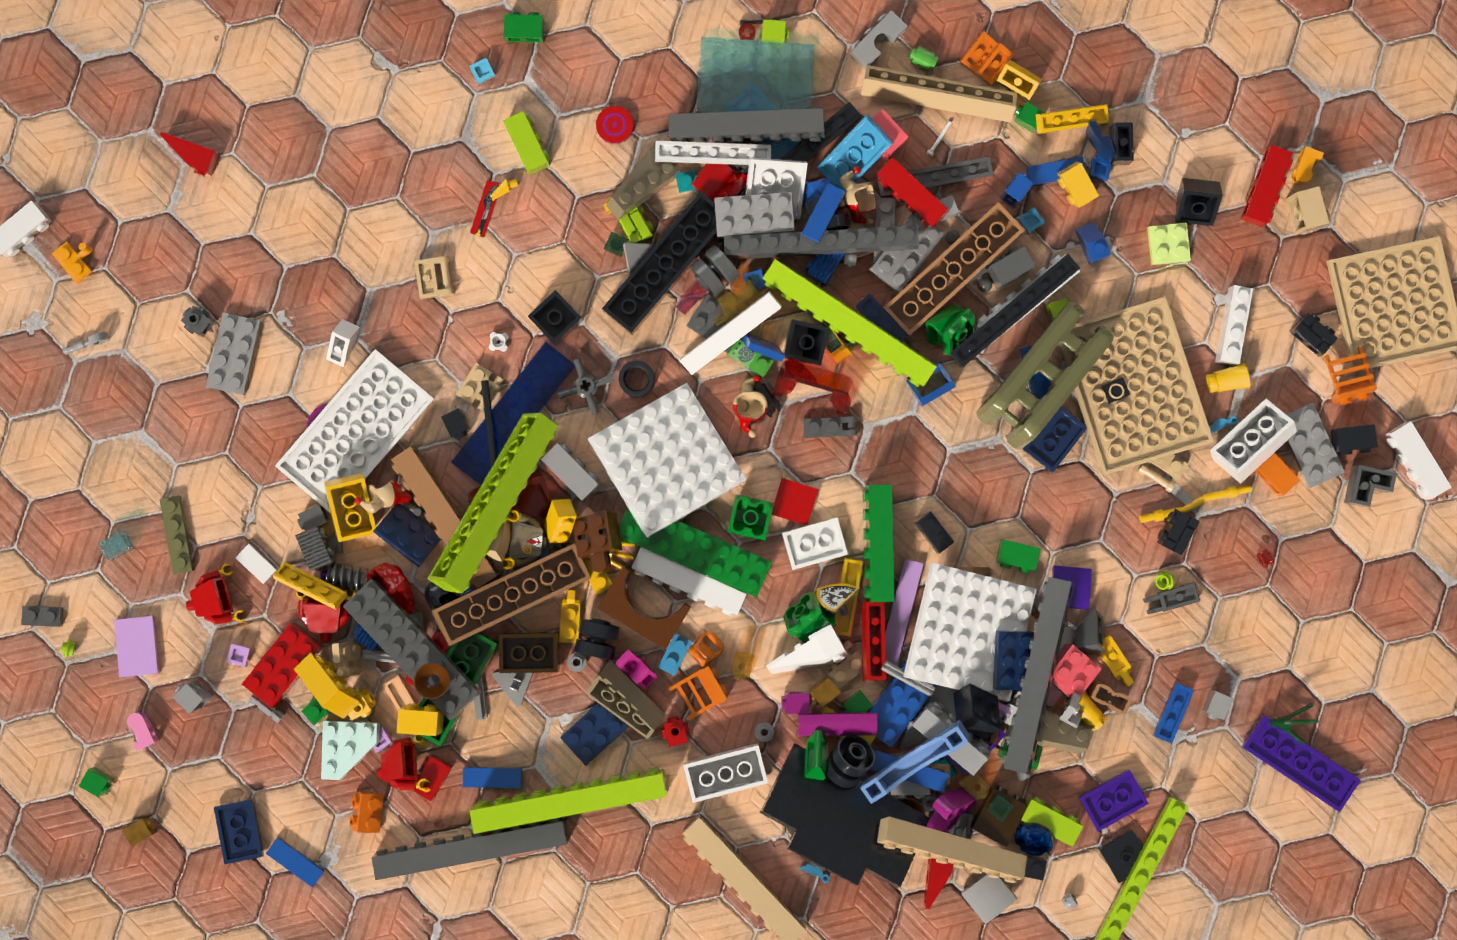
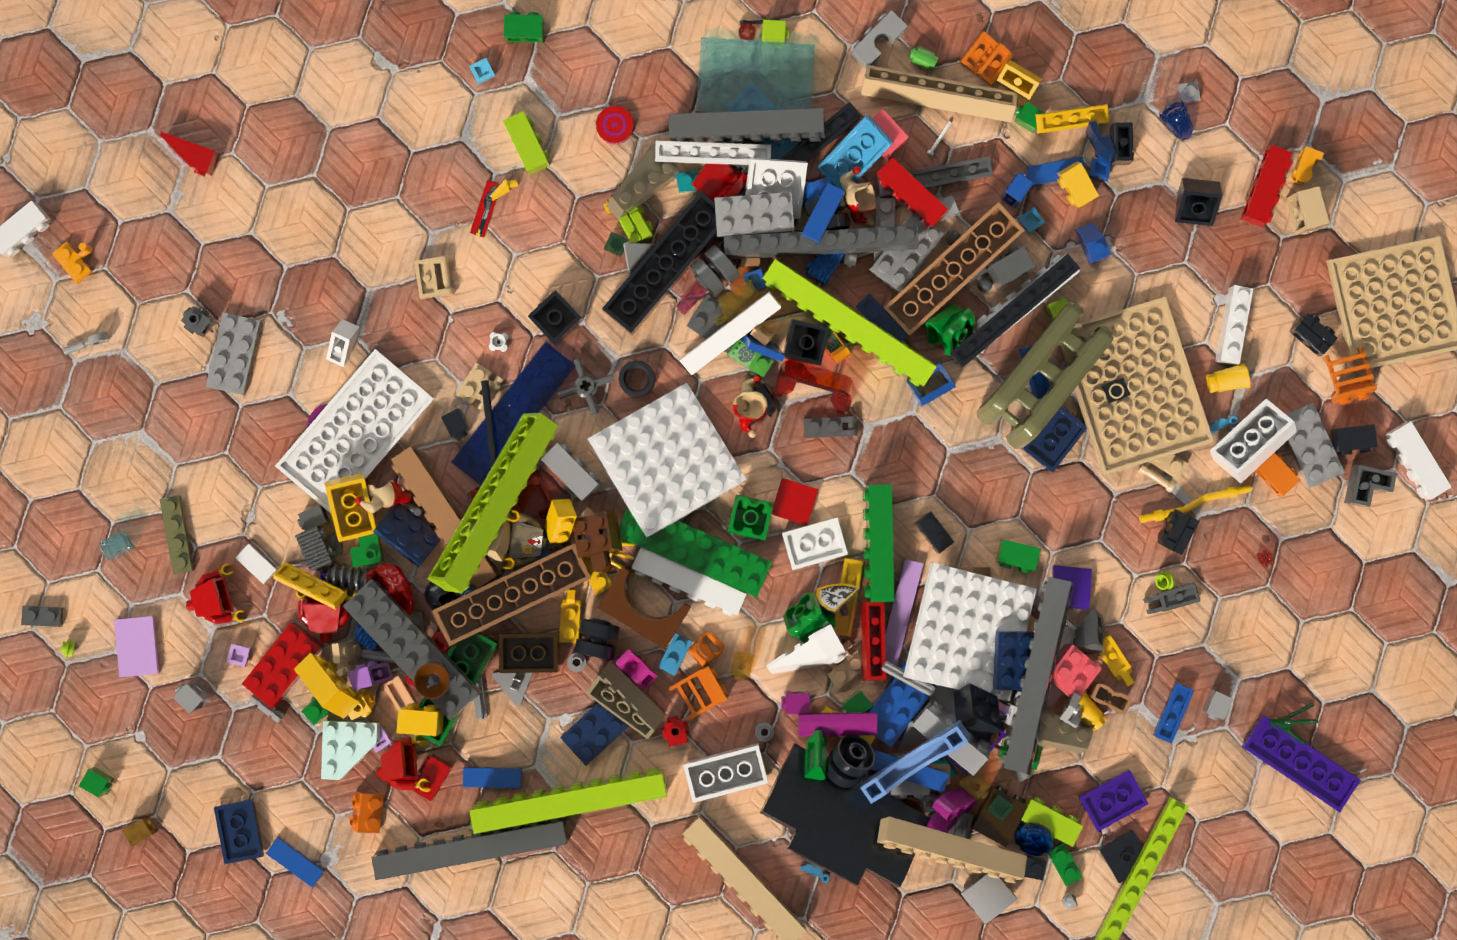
(143, 730): bright pink leg -> none
(369, 552): none -> green brick
(370, 674): none -> medium lavender brick
(750, 262): none -> medium nougat tile
(763, 333): none -> light nougat tile
(823, 691): pearl gold brick -> none
(935, 880): red slope -> none
(1064, 864): none -> green plate
(1168, 244): yellowish green plate -> none
(1178, 120): none -> clear blue piece
(1188, 92): none -> light grey plate

